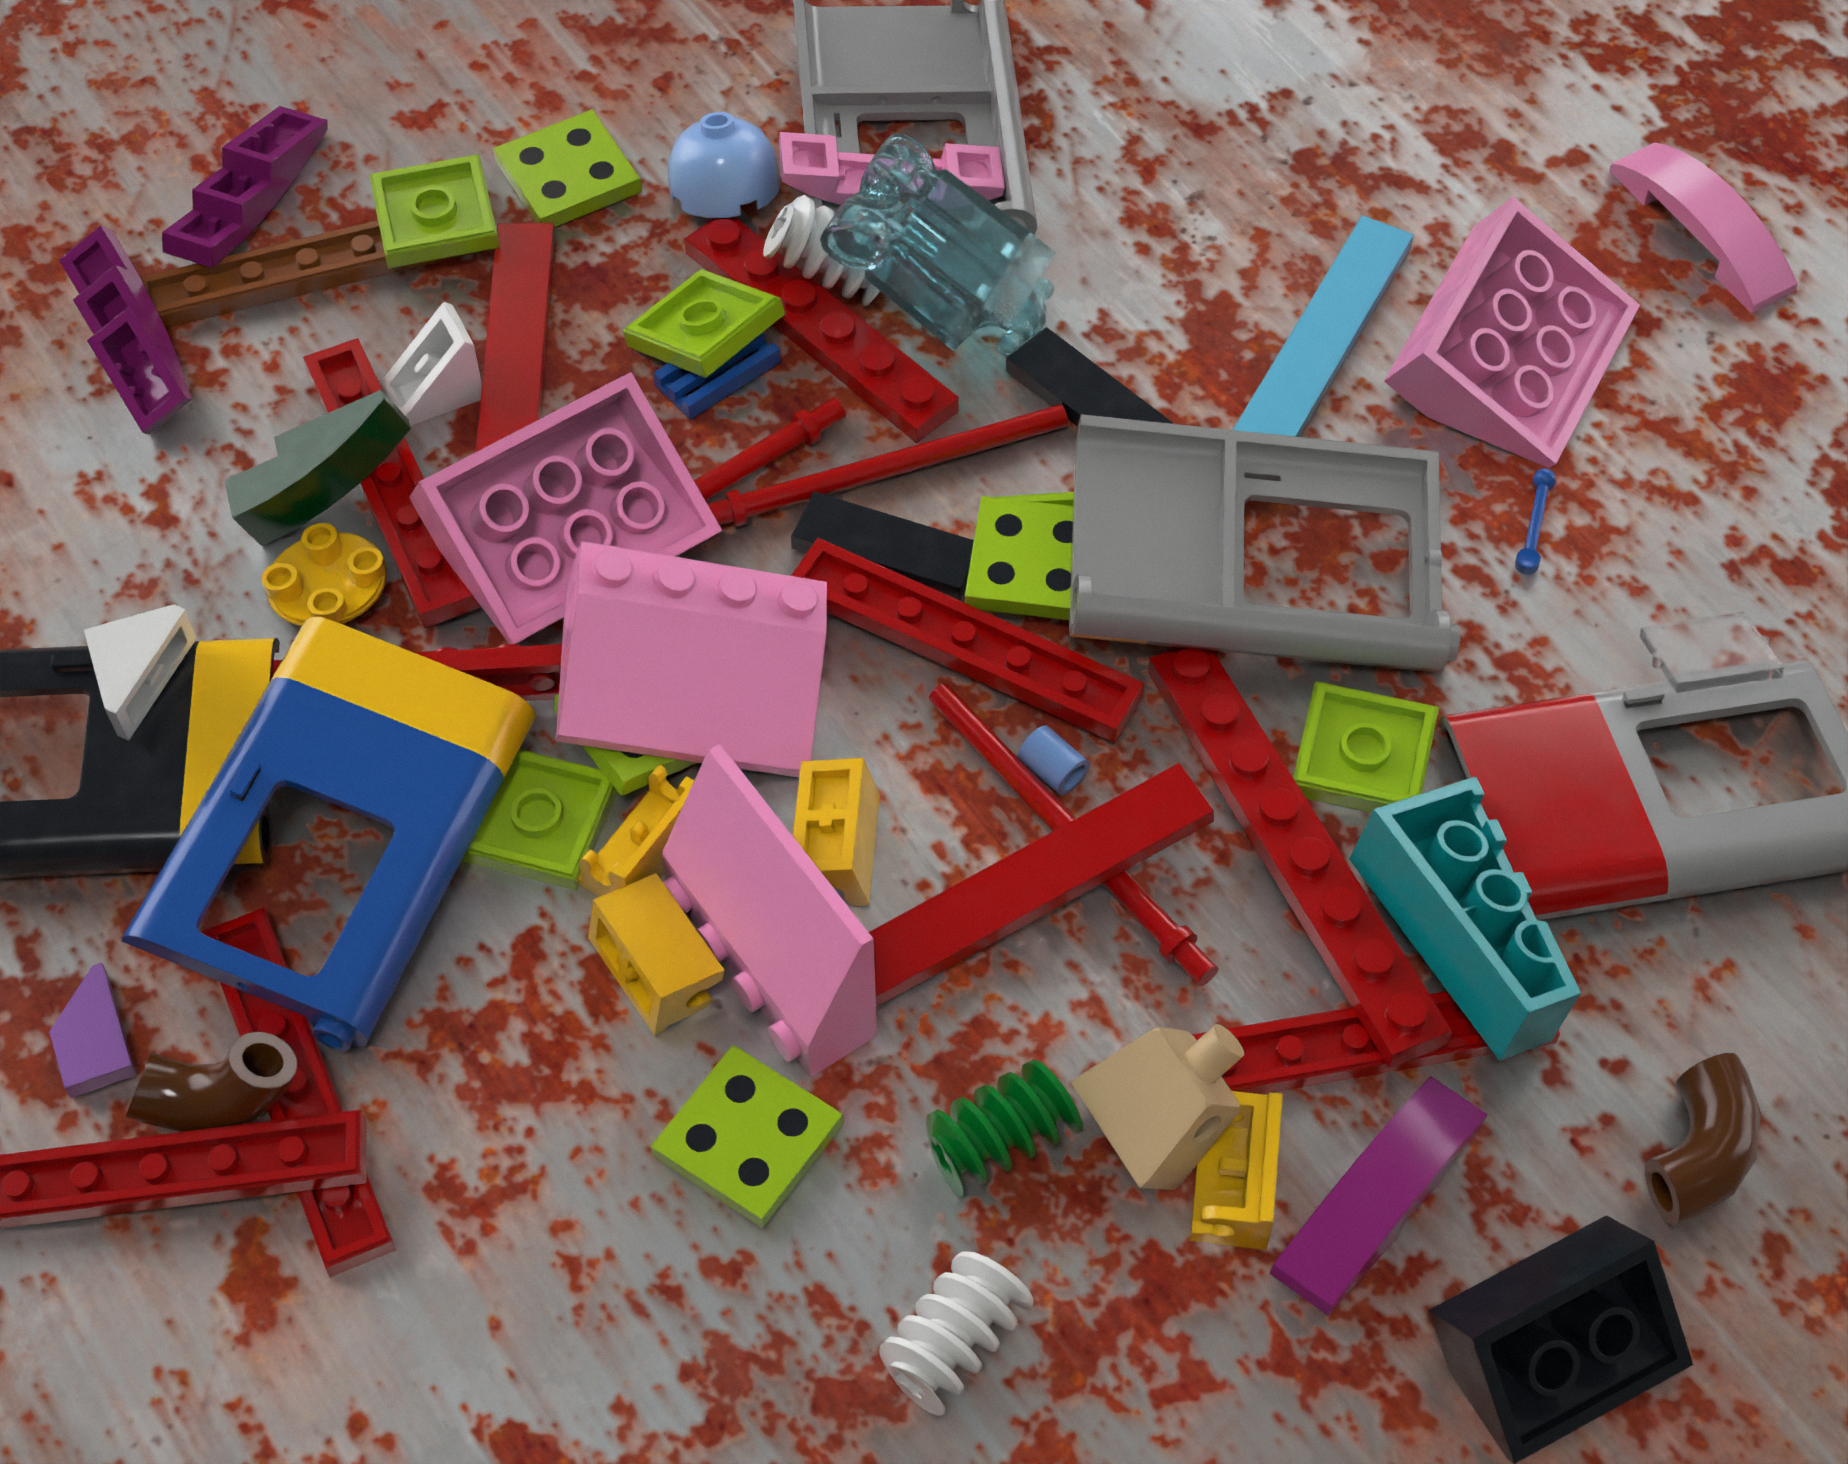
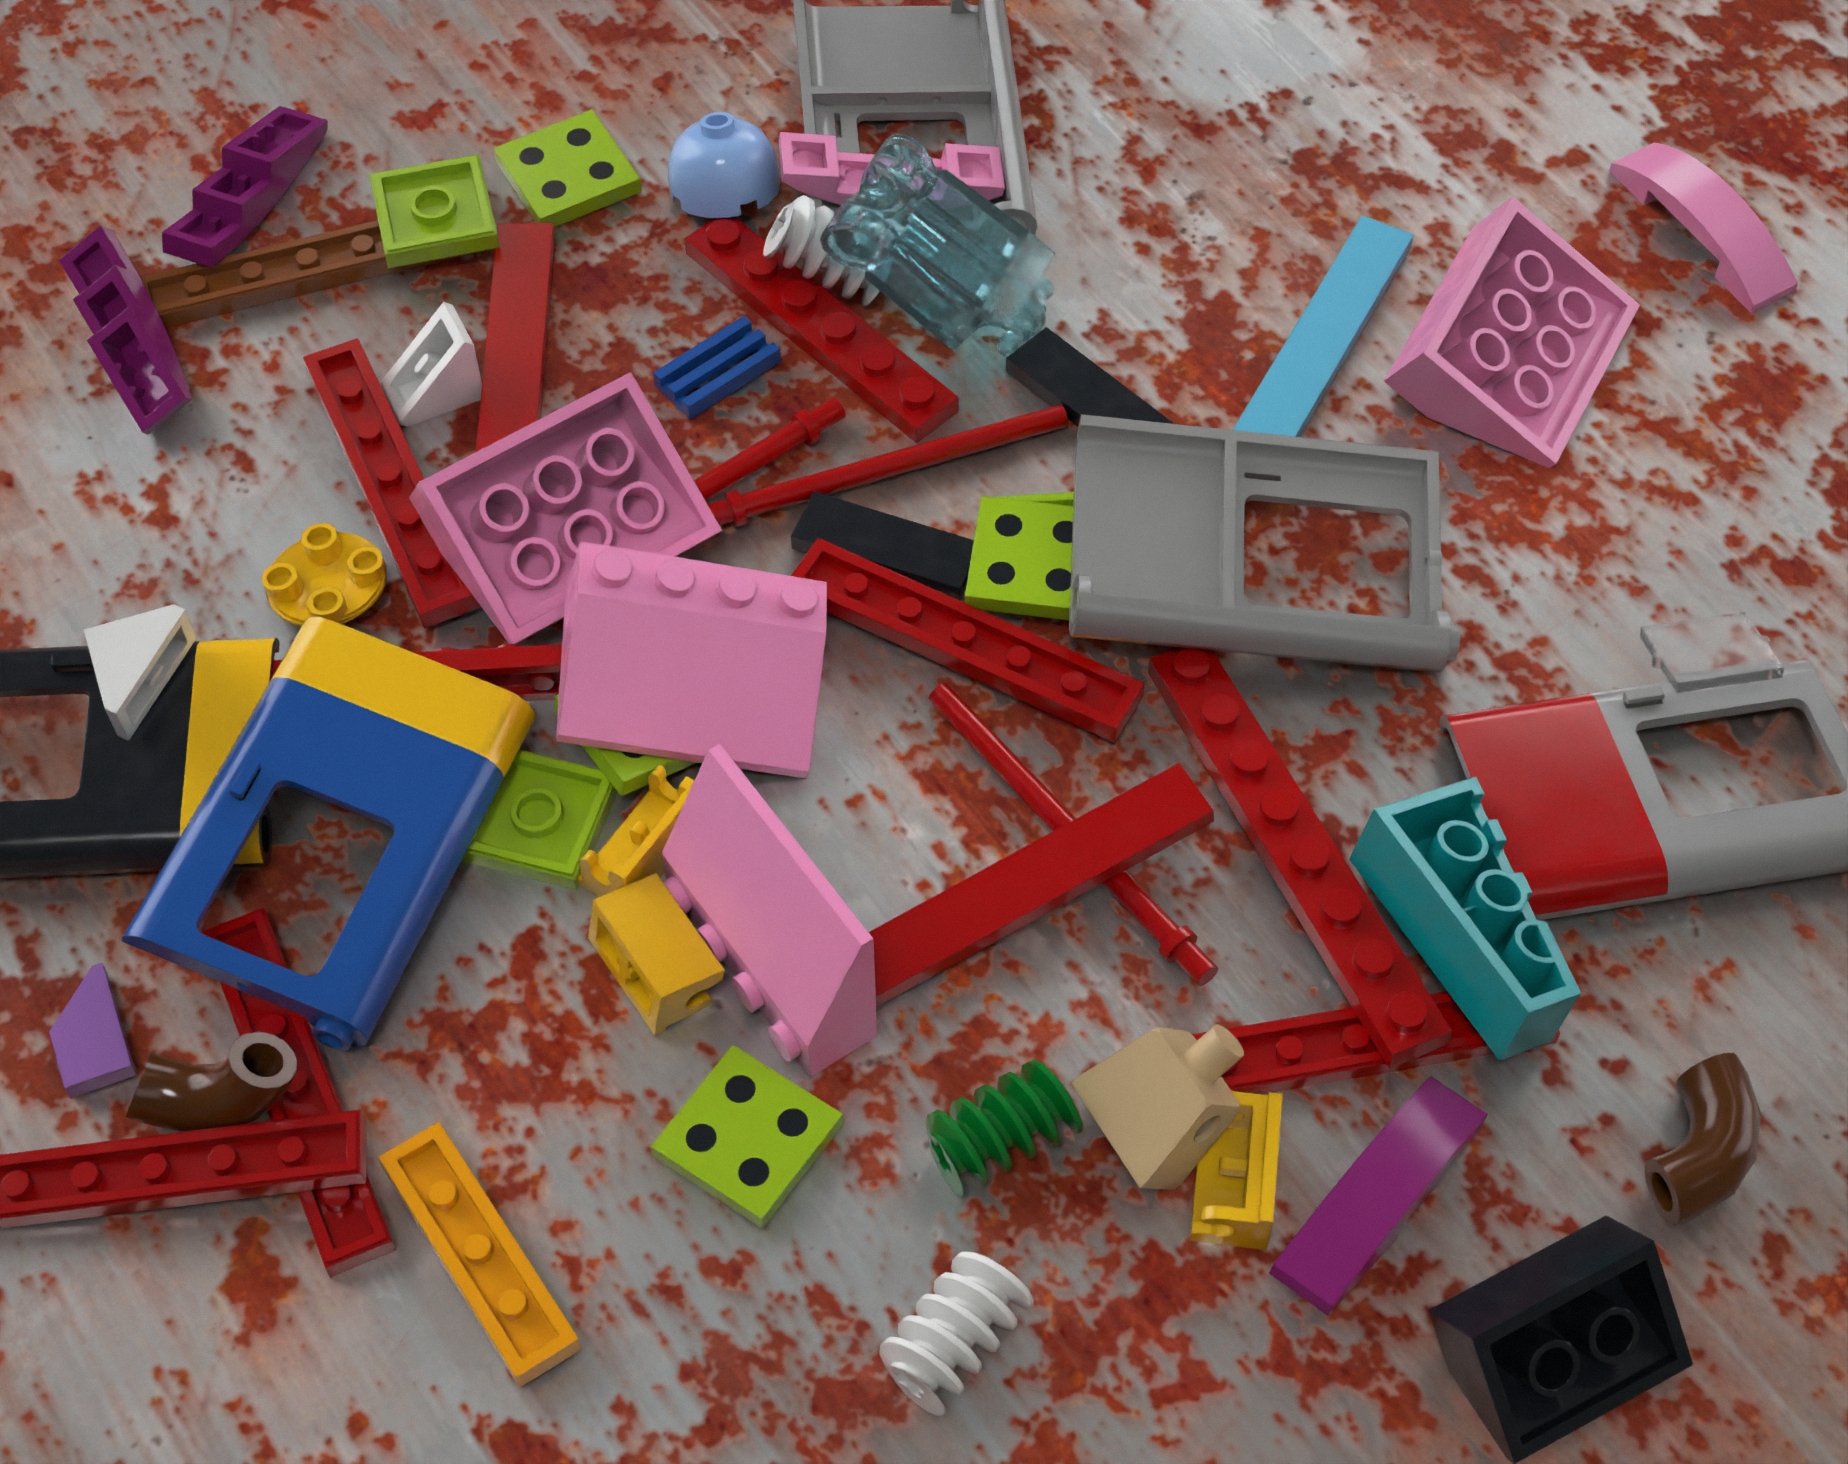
(315, 466): dark green slope -> none
(480, 1254): none -> light orange plate
(703, 322): lime tile -> none
(839, 823): yellow hinge -> none
(1053, 760): medium blue hinge -> none
(1363, 748): lime tile -> none
(1529, 559): blue hinge -> none

